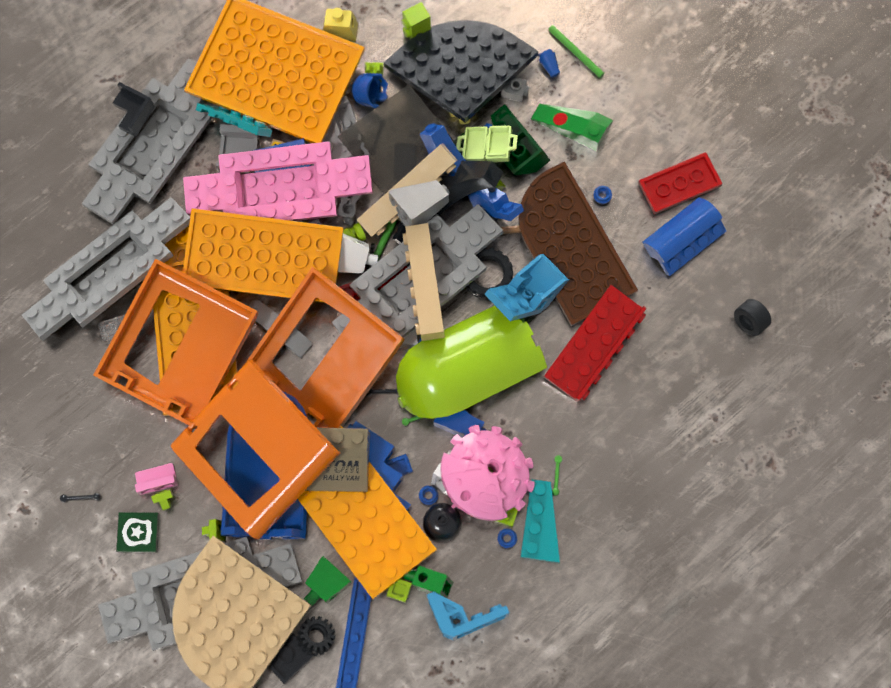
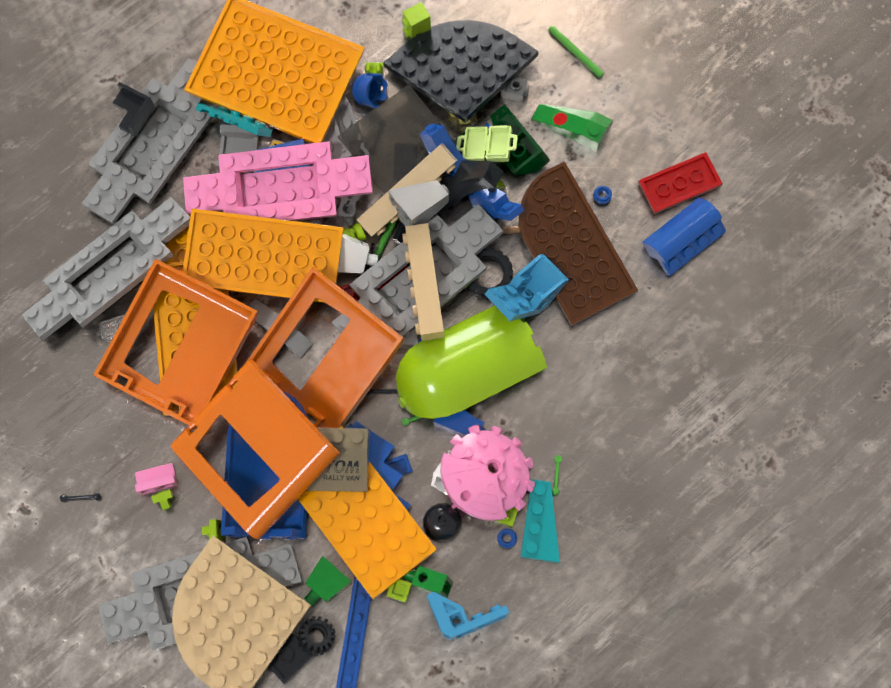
(137, 532): dark green tile -> none
(341, 23): light yellow torso -> none
(430, 489): blue plate -> none
(549, 62): blue cone -> none
(595, 344): red bracket -> none
(752, 317): black tyre -> none

